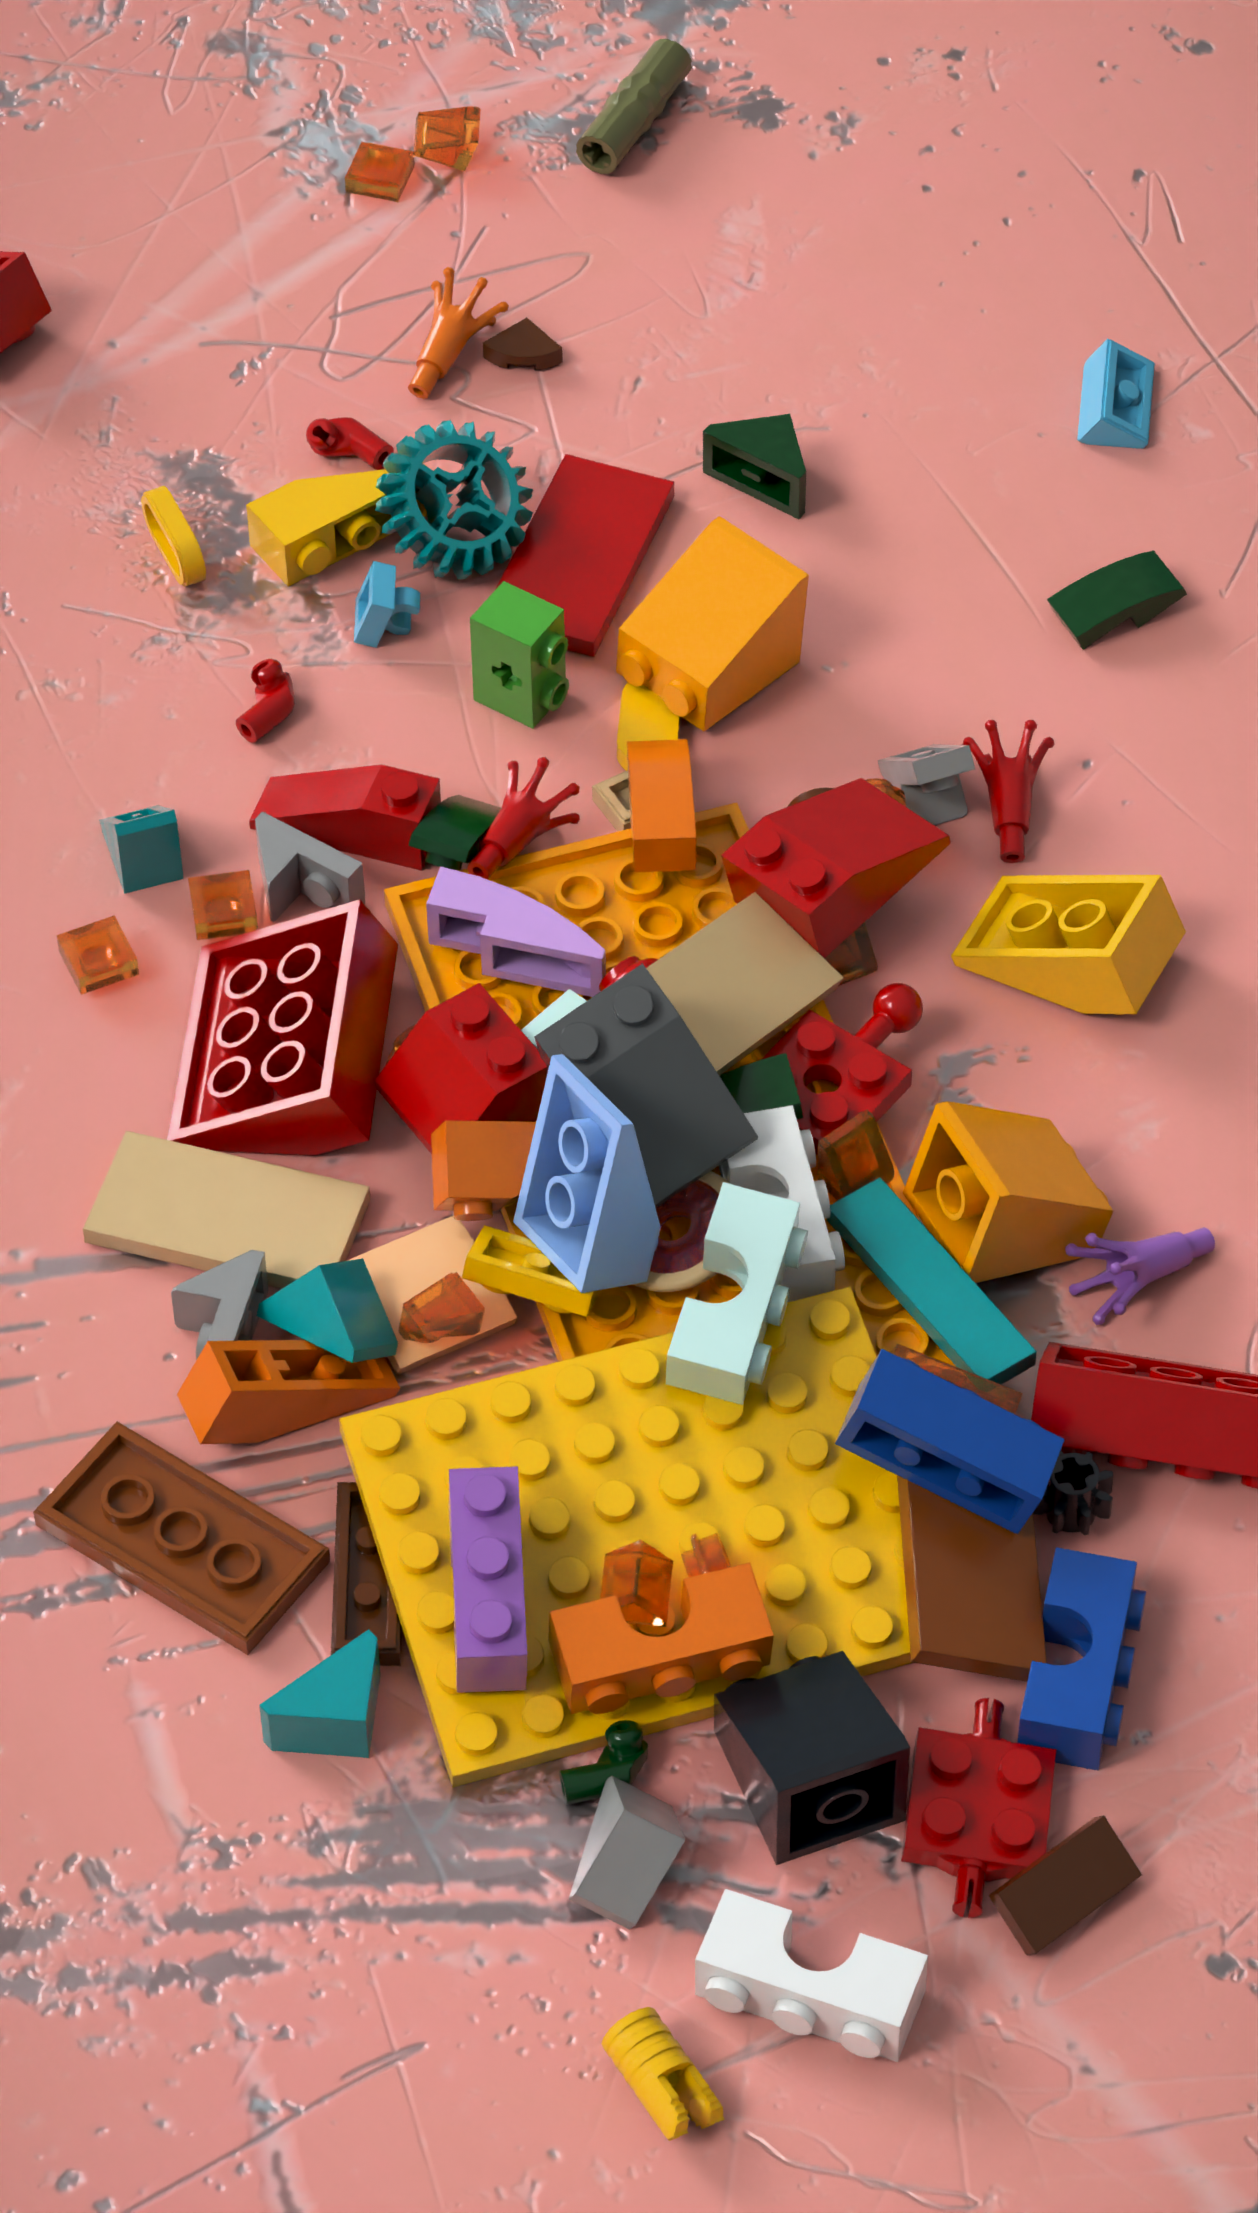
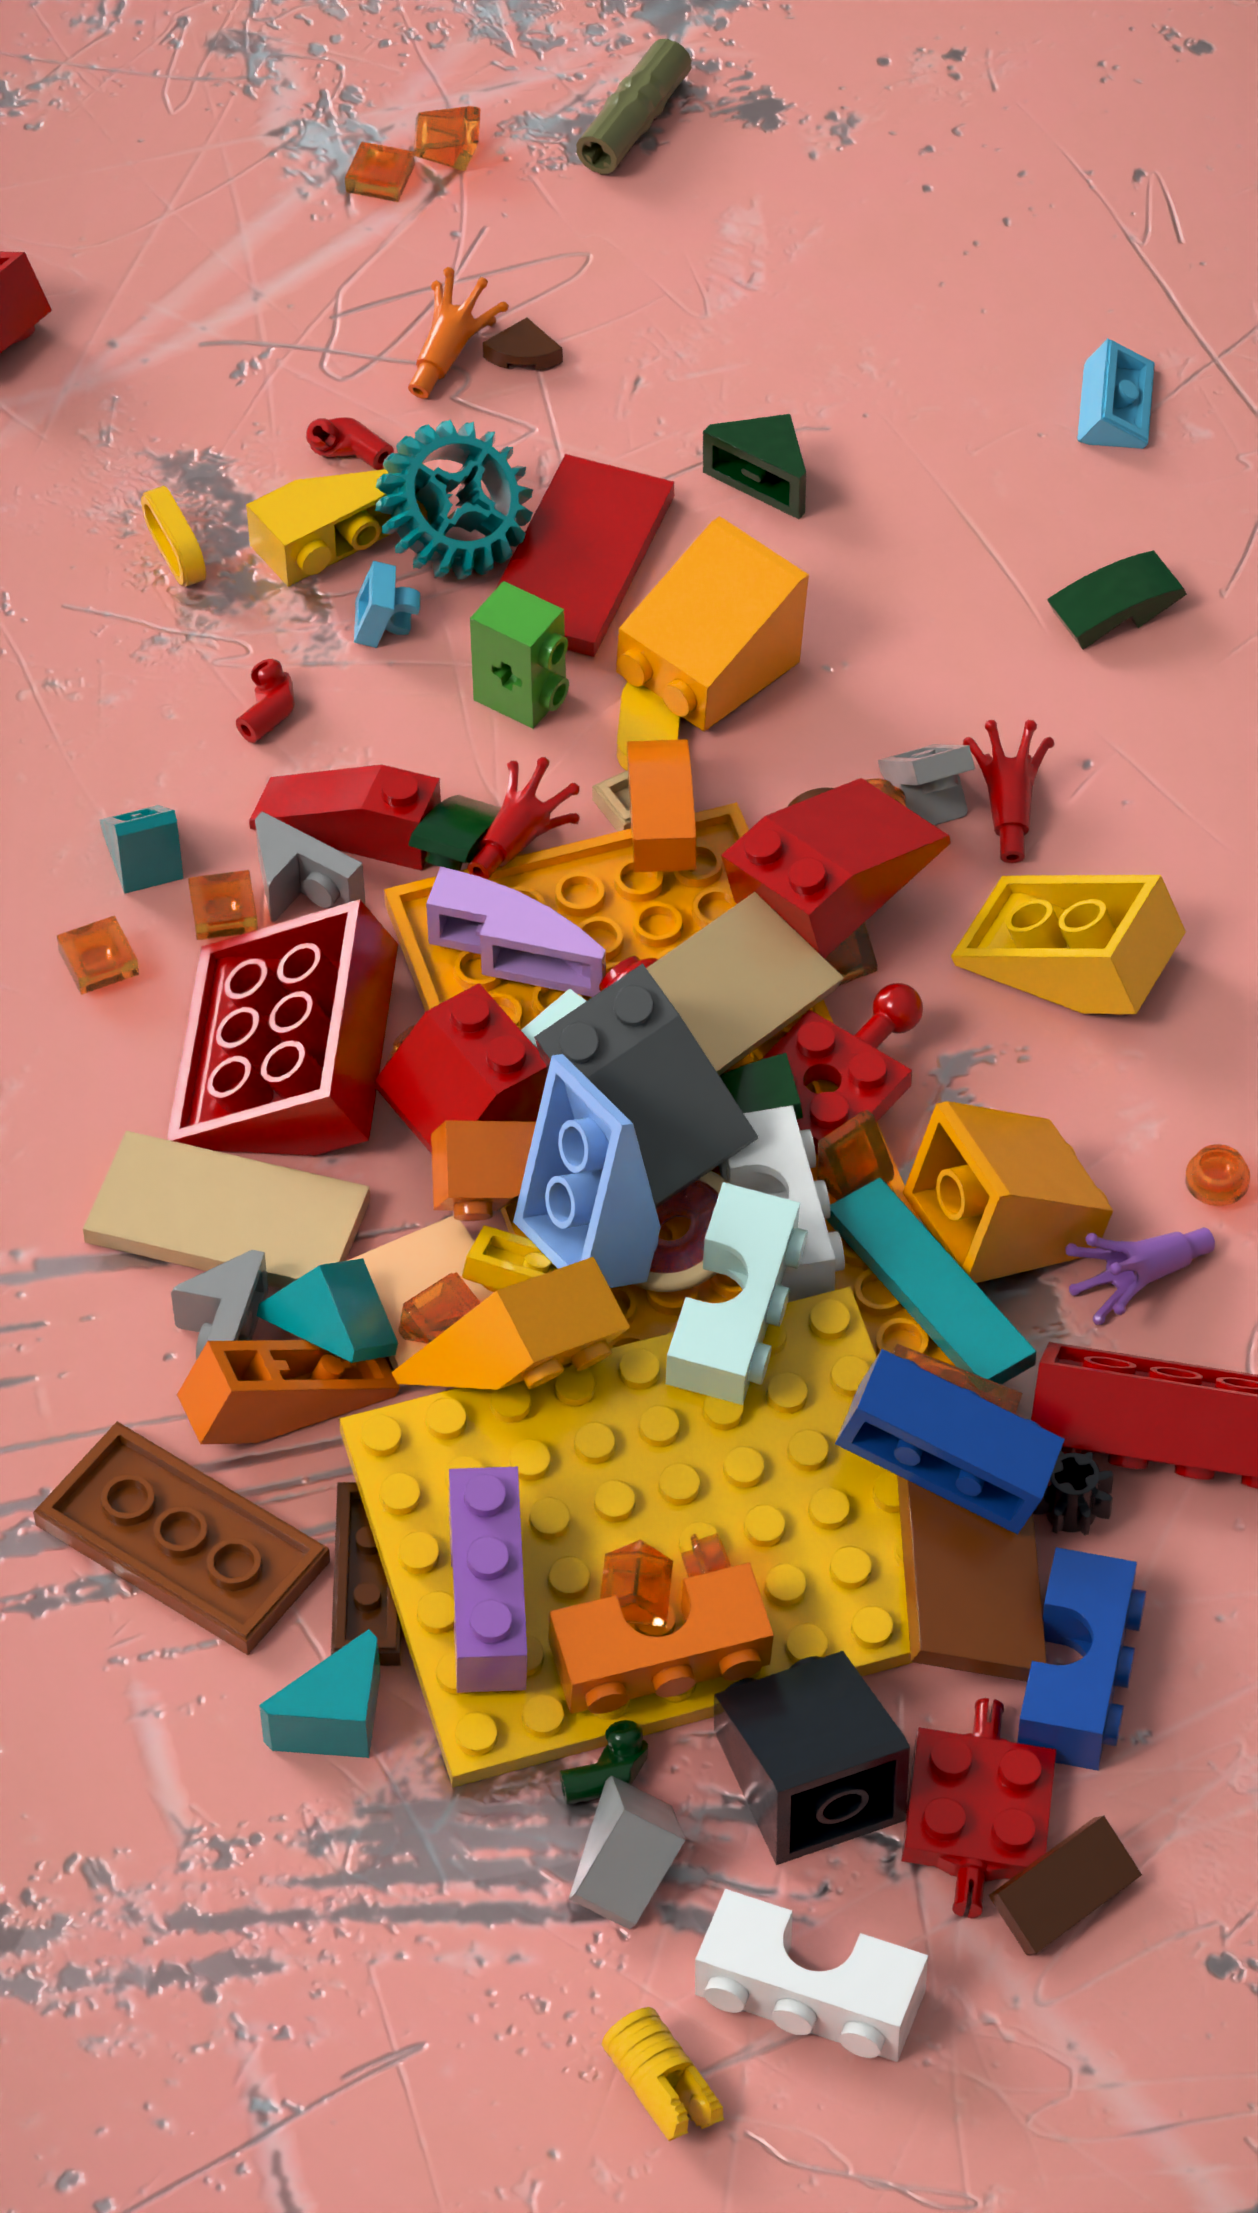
(524, 1333): none -> light orange slope
(1217, 1175): none -> clear orange plate

